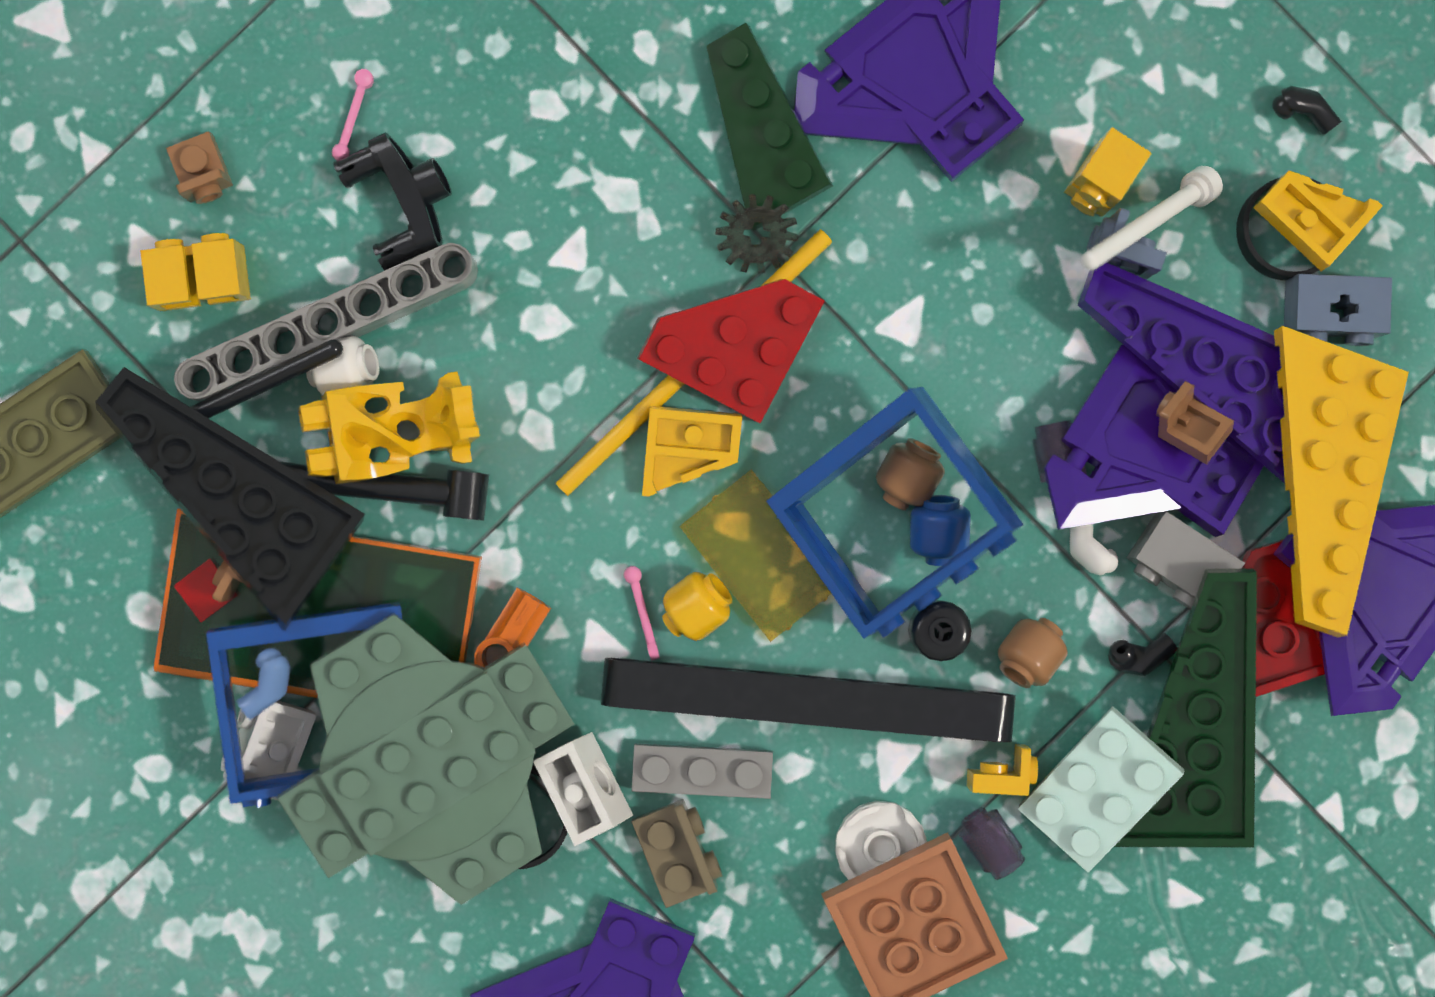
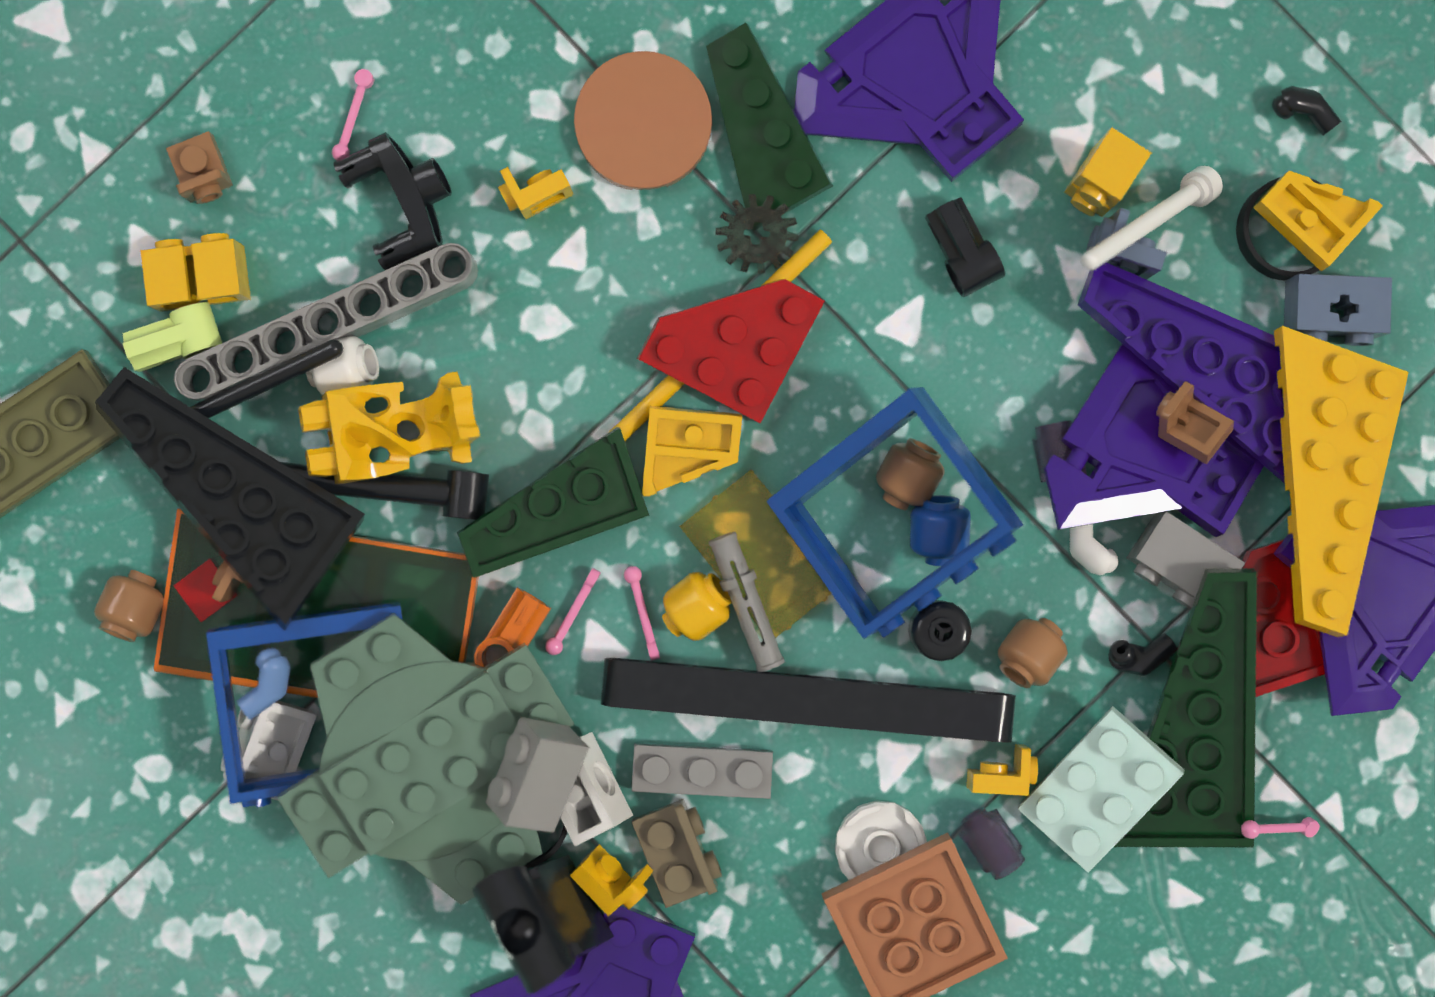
(129, 606): none -> medium nougat head
(182, 335): none -> yellowish green piece
(536, 775): none -> light grey brick
(541, 193): none -> yellow bracket
(541, 919): none -> black piece
(554, 645): none -> bright pink hinge
(567, 504): none -> dark green wing
(608, 882): none -> yellow bracket
(643, 120): none -> nougat tile
(727, 549): none -> light grey pin
(970, 258): none -> black piece
(1308, 827): none -> bright pink hinge

